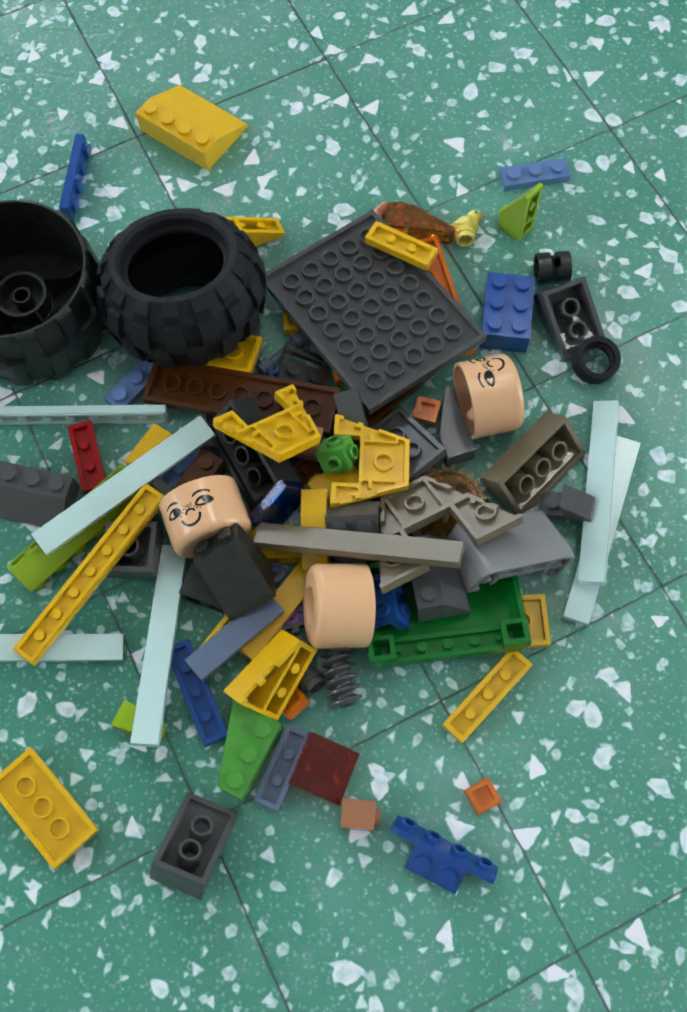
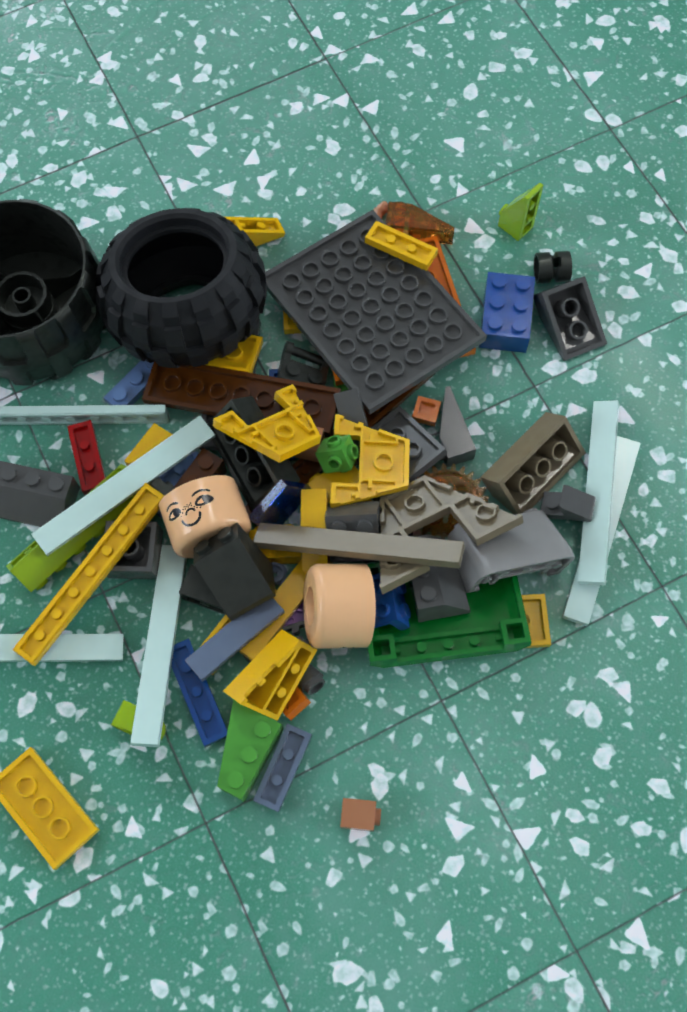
(76, 170): blue plate -> none
(189, 125): yellow slope -> none
(193, 846): dark grey slope -> none
(266, 364): sand blue bar -> none
(324, 768): clear red tile -> none
(340, 678): dark grey piece -> none
(440, 859): blue bracket -> none
(466, 228): light yellow animal -> none
(482, 796): orange tile -> none
(486, 695): yellow plate -> none
(489, 395): light nougat piece -> none
(533, 173): medium blue plate -> none
(607, 347): black tyre -> none

